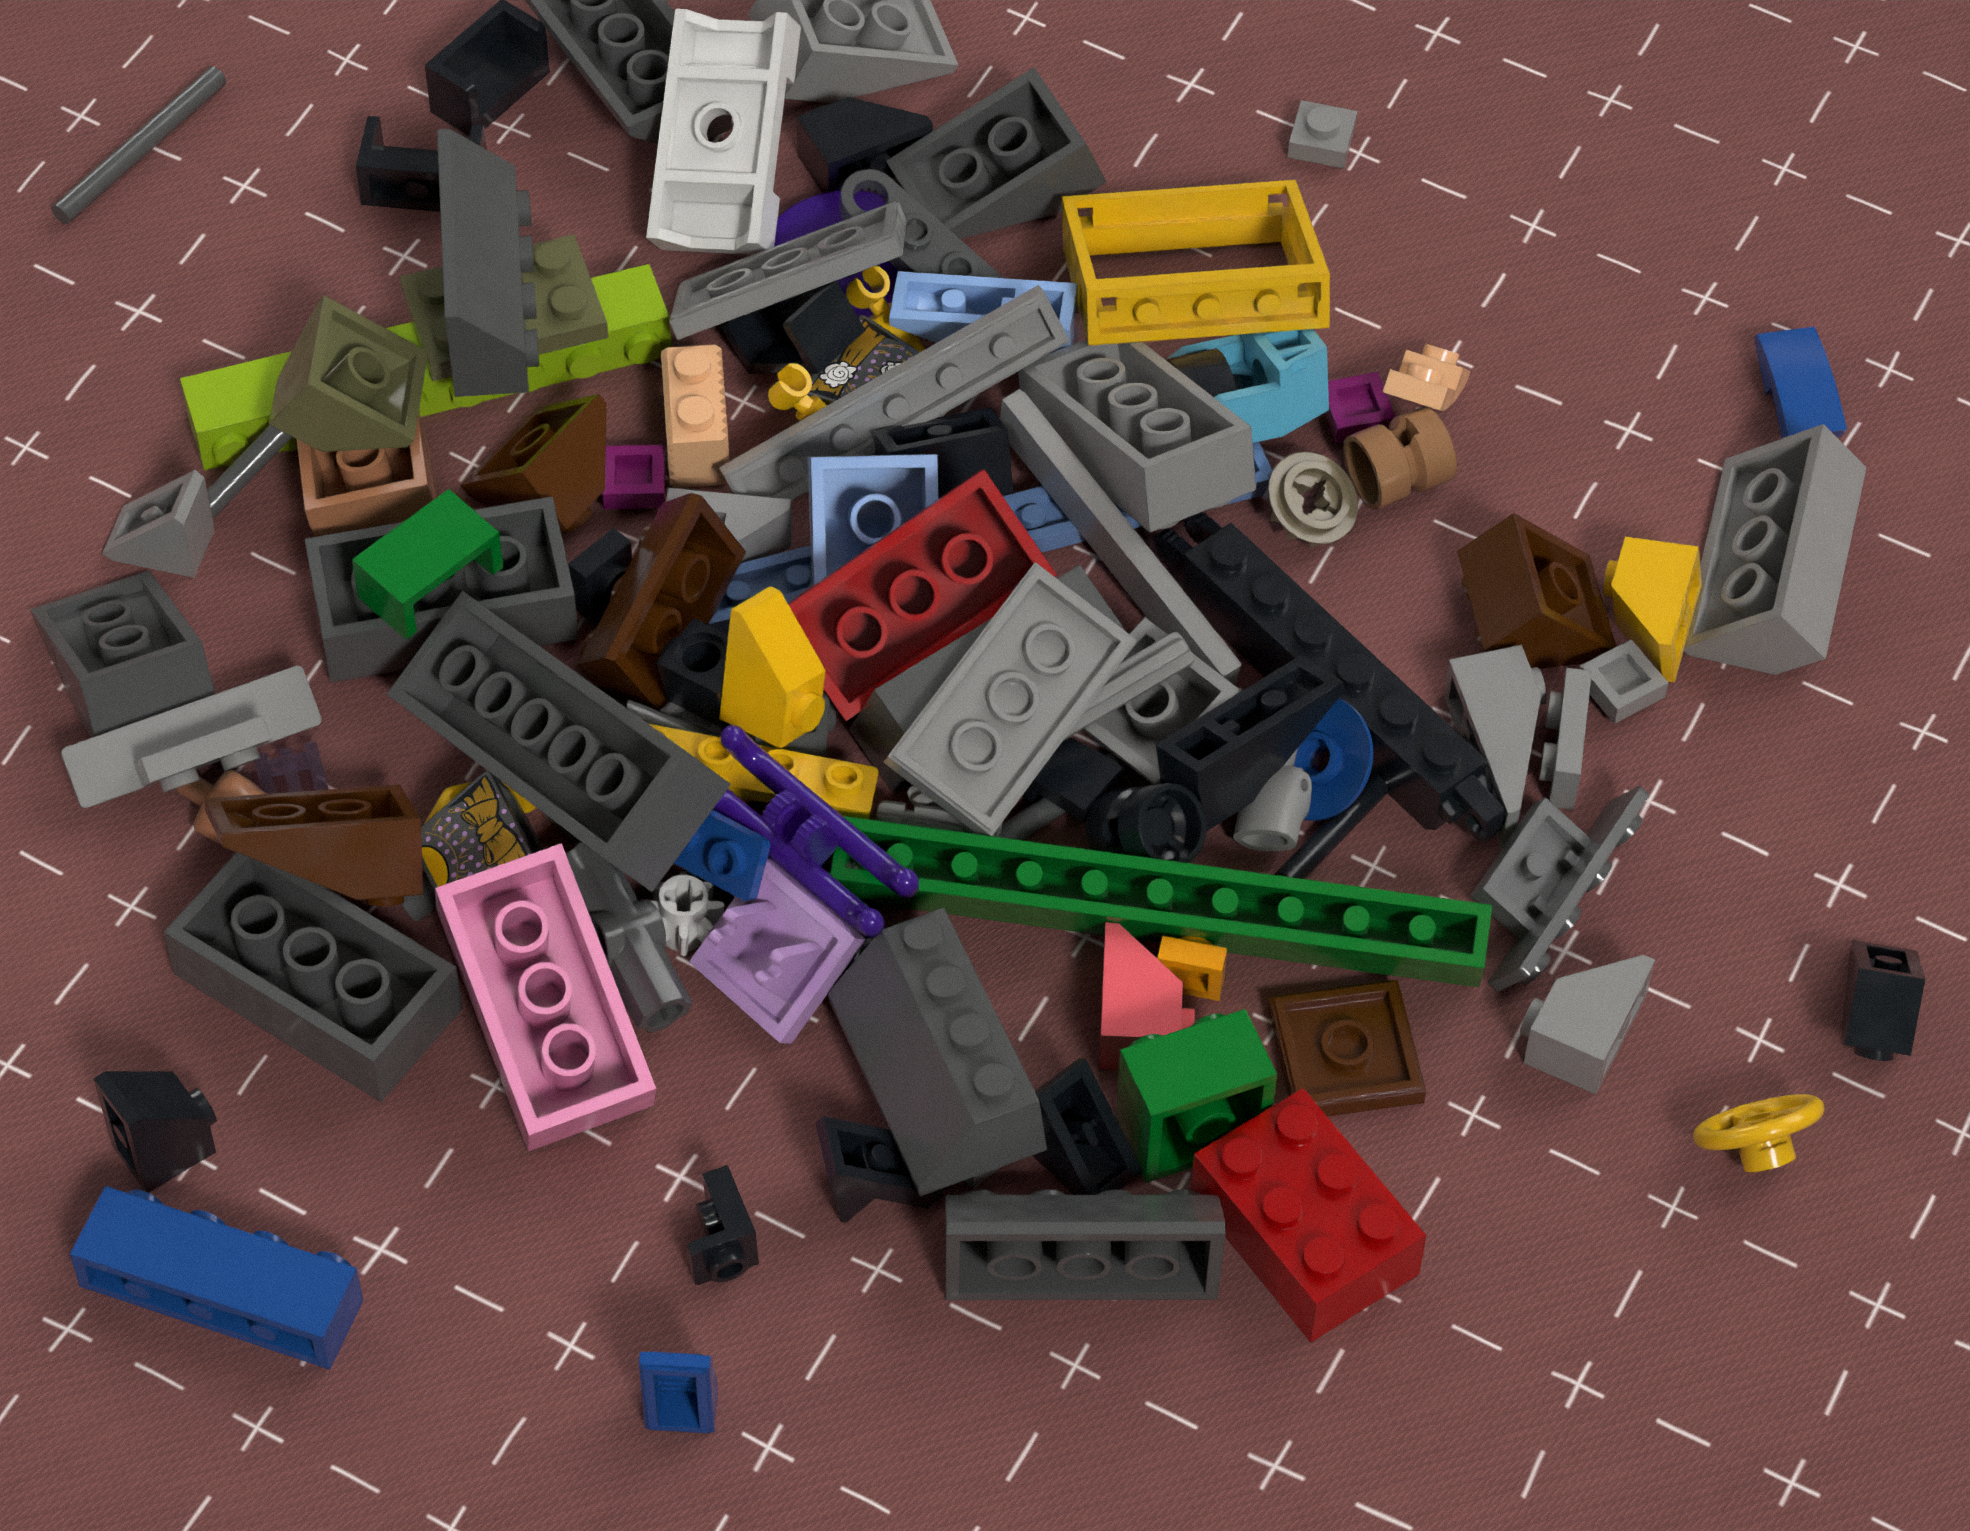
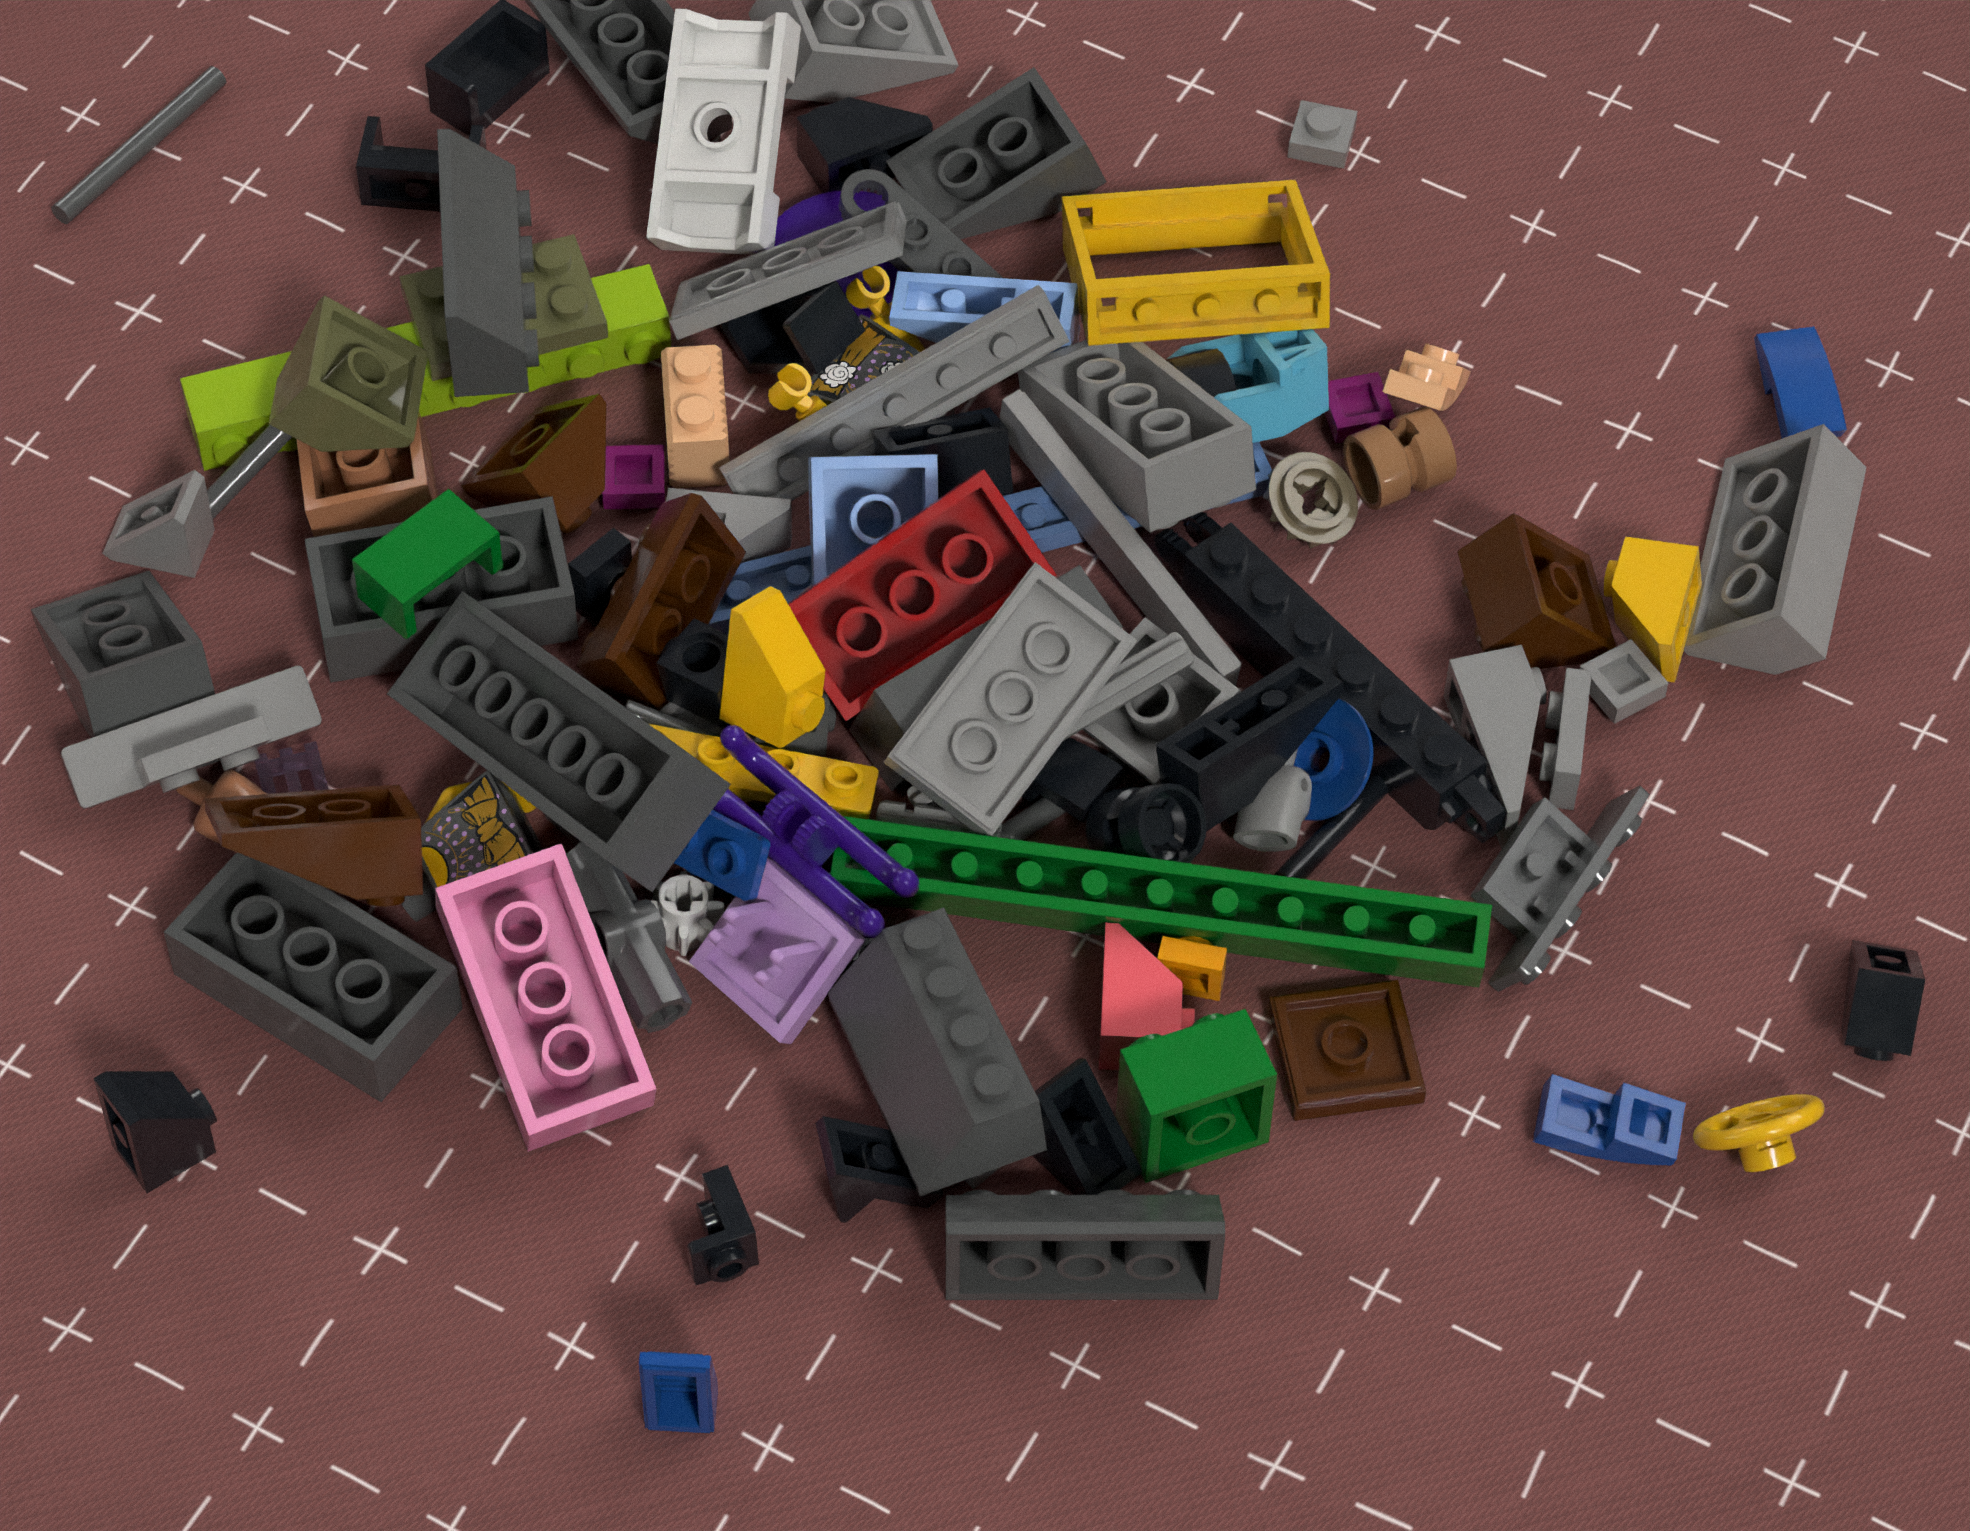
(218, 1276): blue brick -> none
(1309, 1214): red brick -> none
(1586, 1021): light grey slope -> none
(1617, 1127): none -> blue slope

